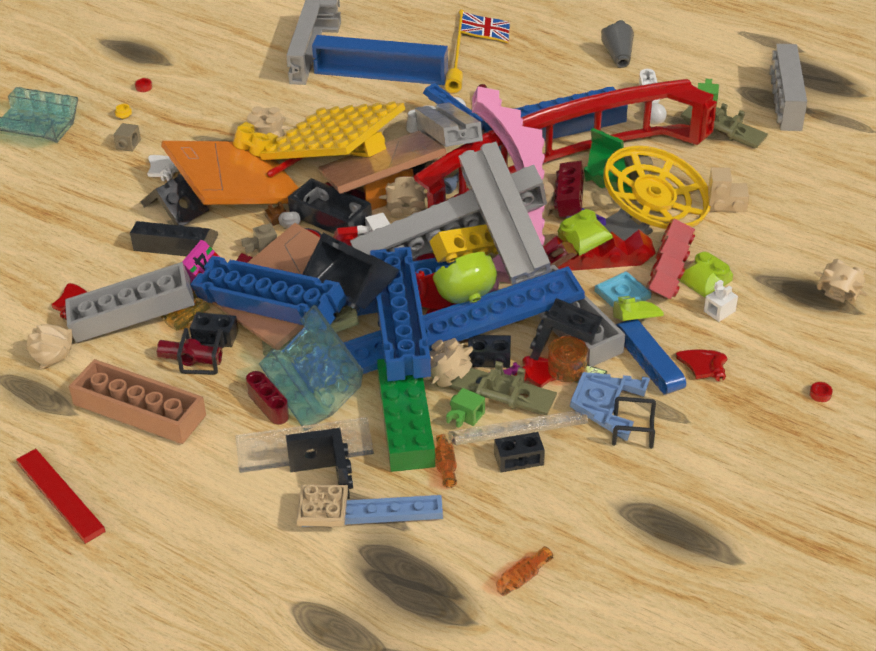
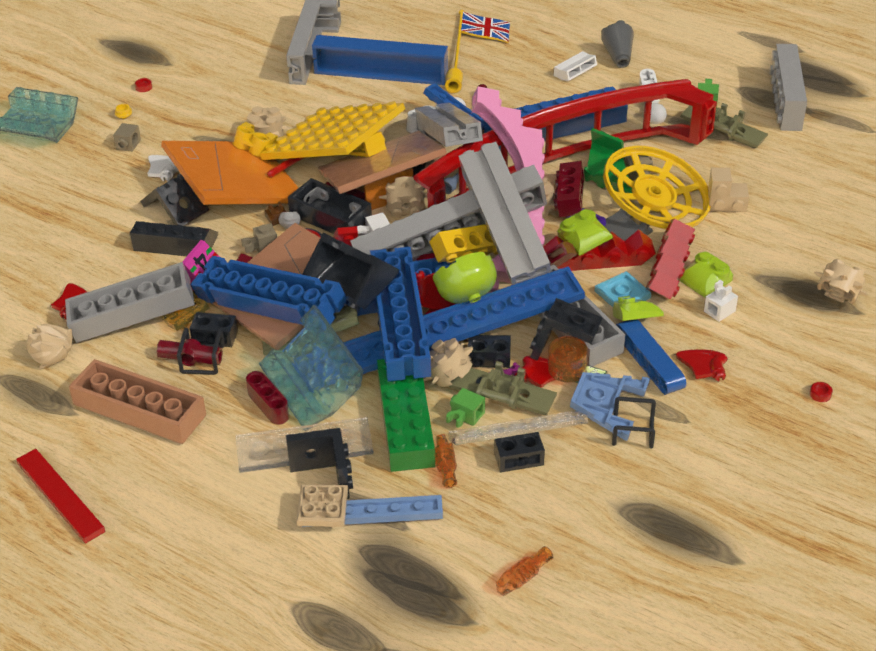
(575, 66): none -> white piece

